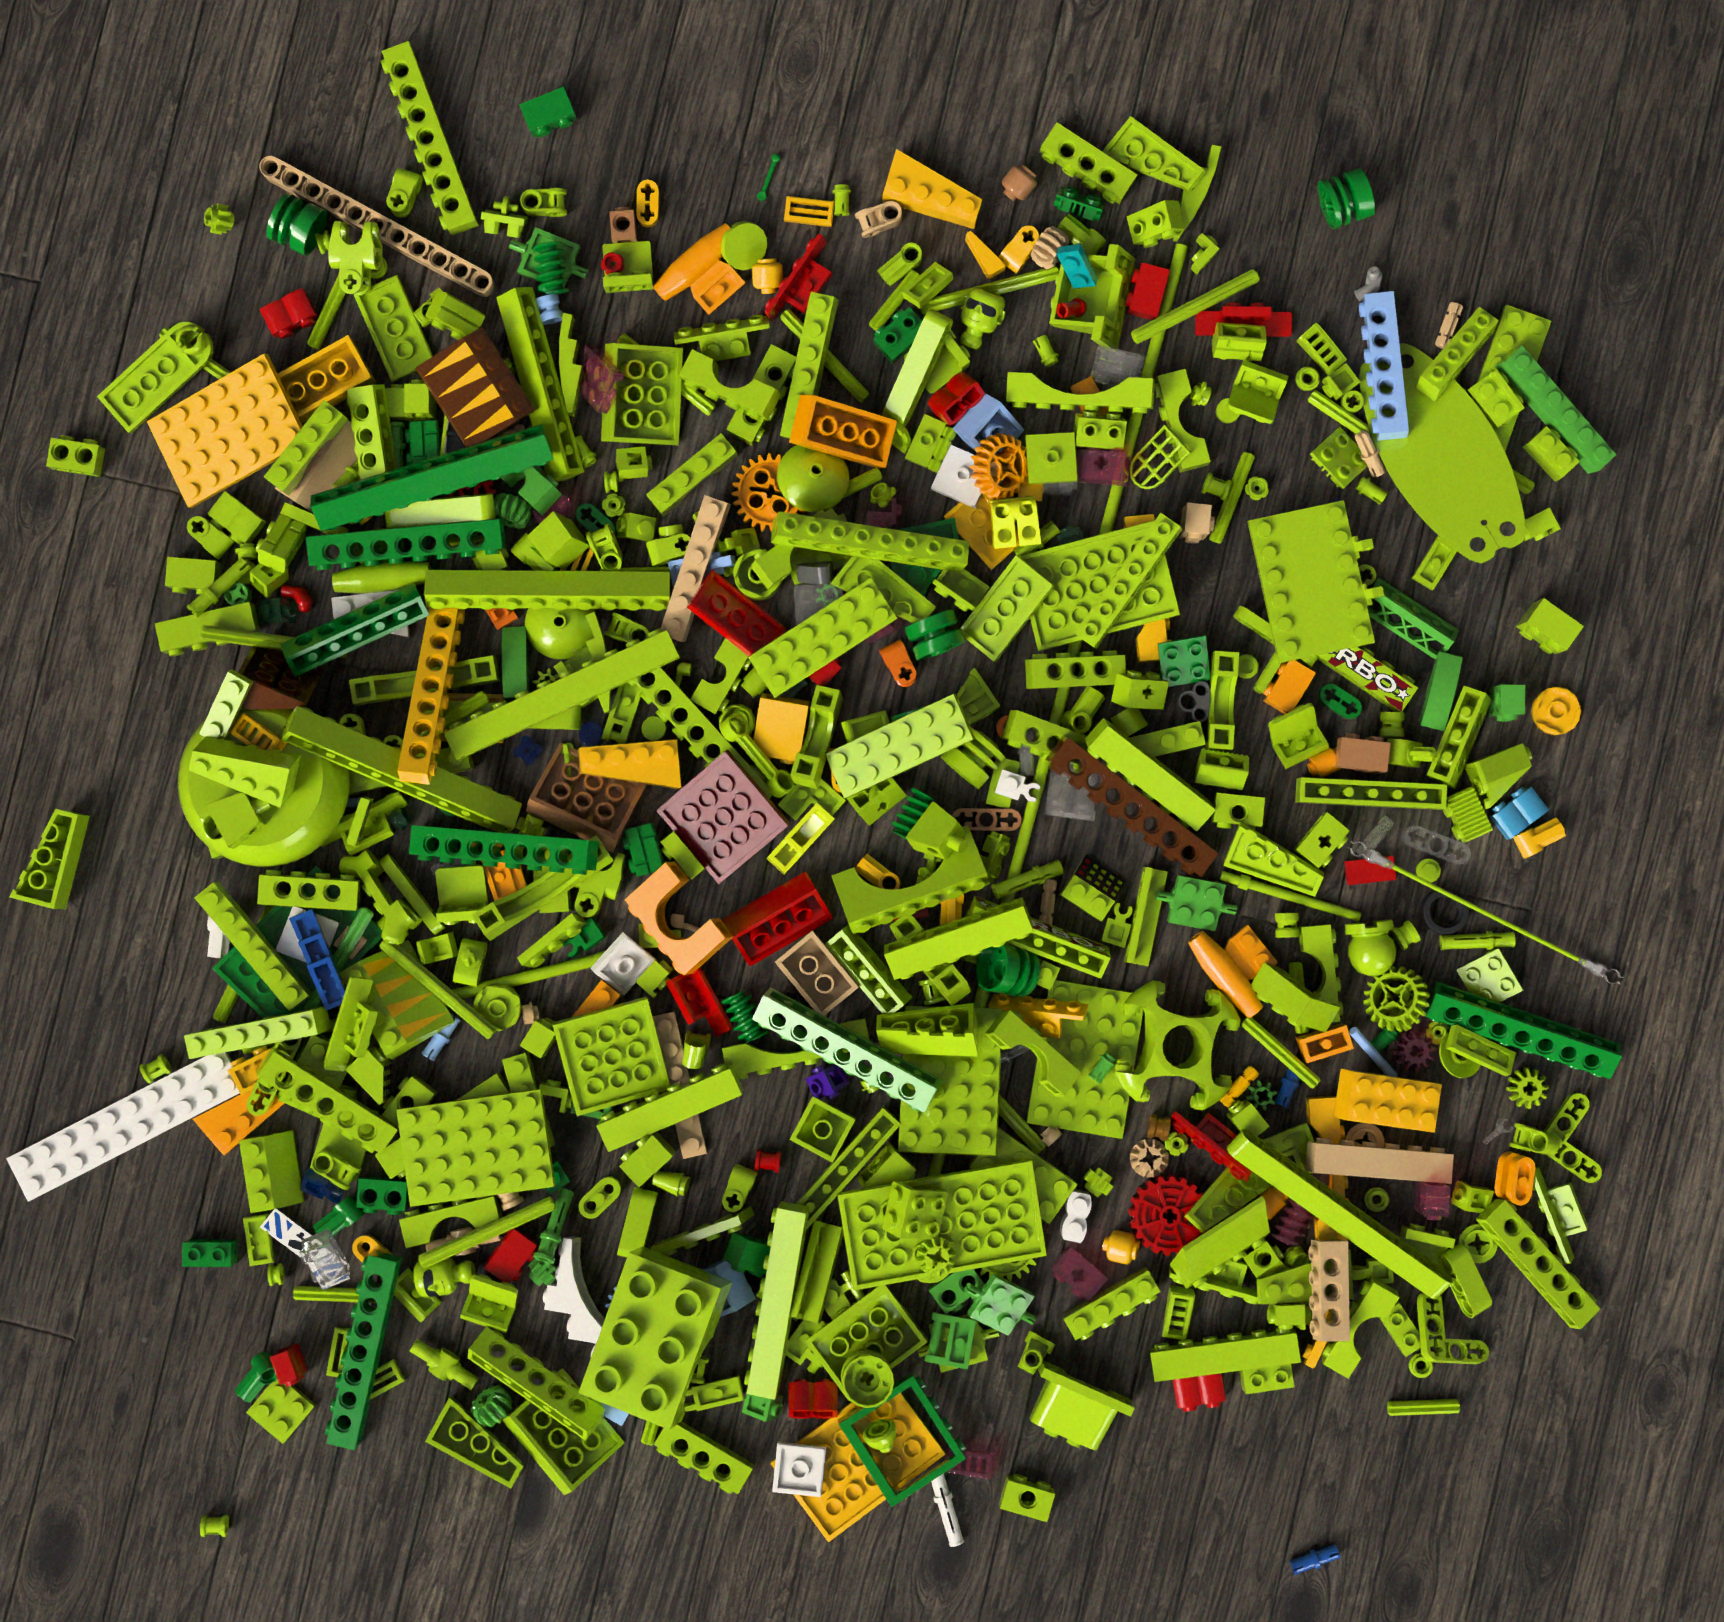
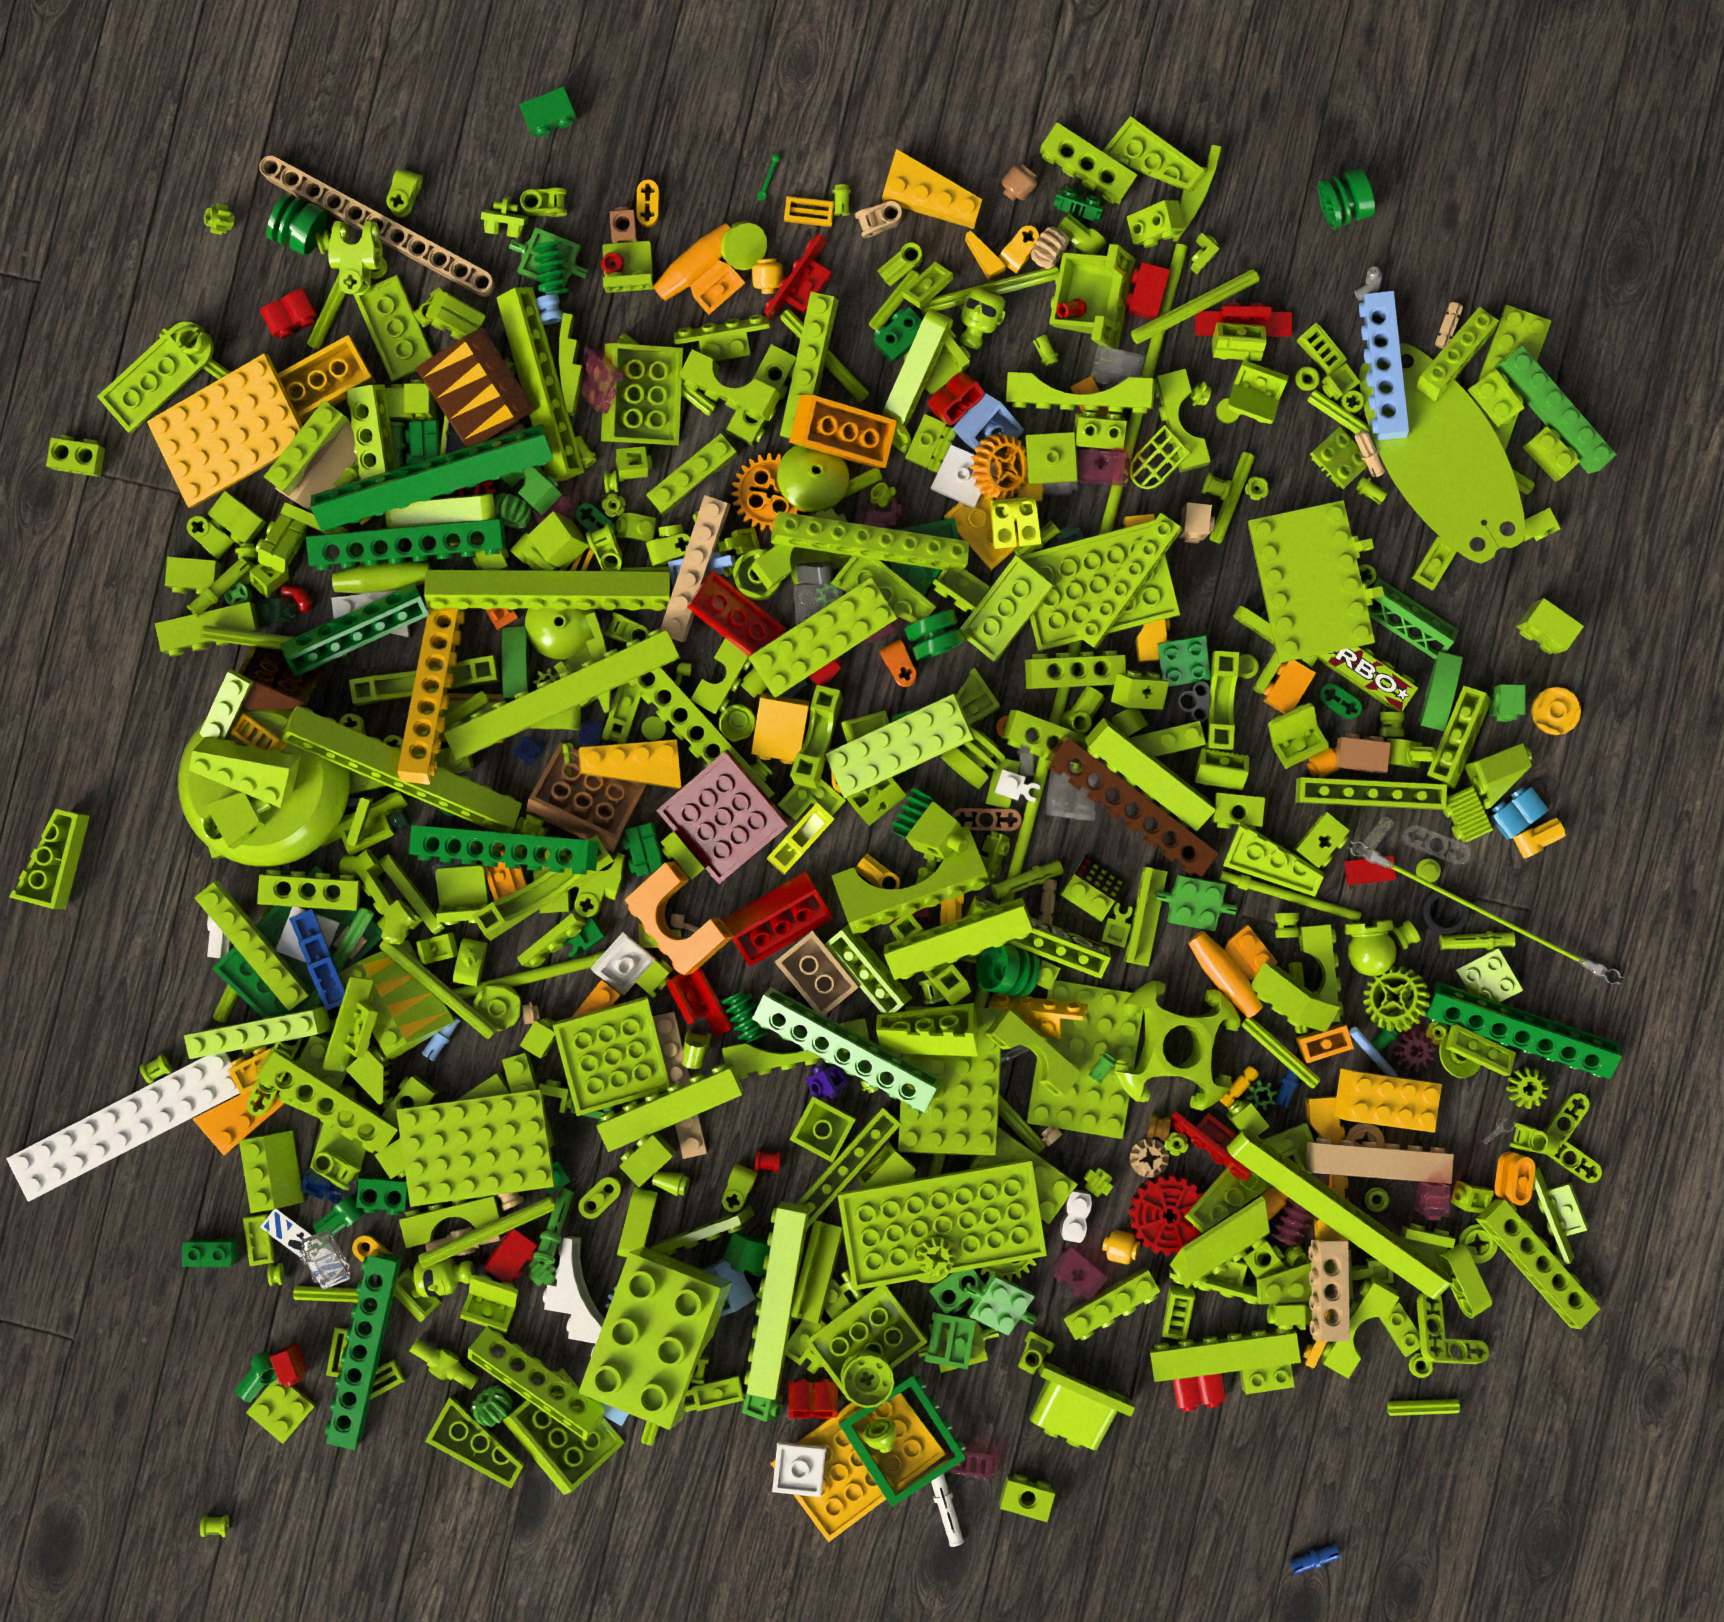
(402, 57): lime brick -> none
(717, 1453): lime brick -> none
(756, 755): lime piece -> none
(914, 1212): lime bracket -> none
(1077, 266): teal plate -> none

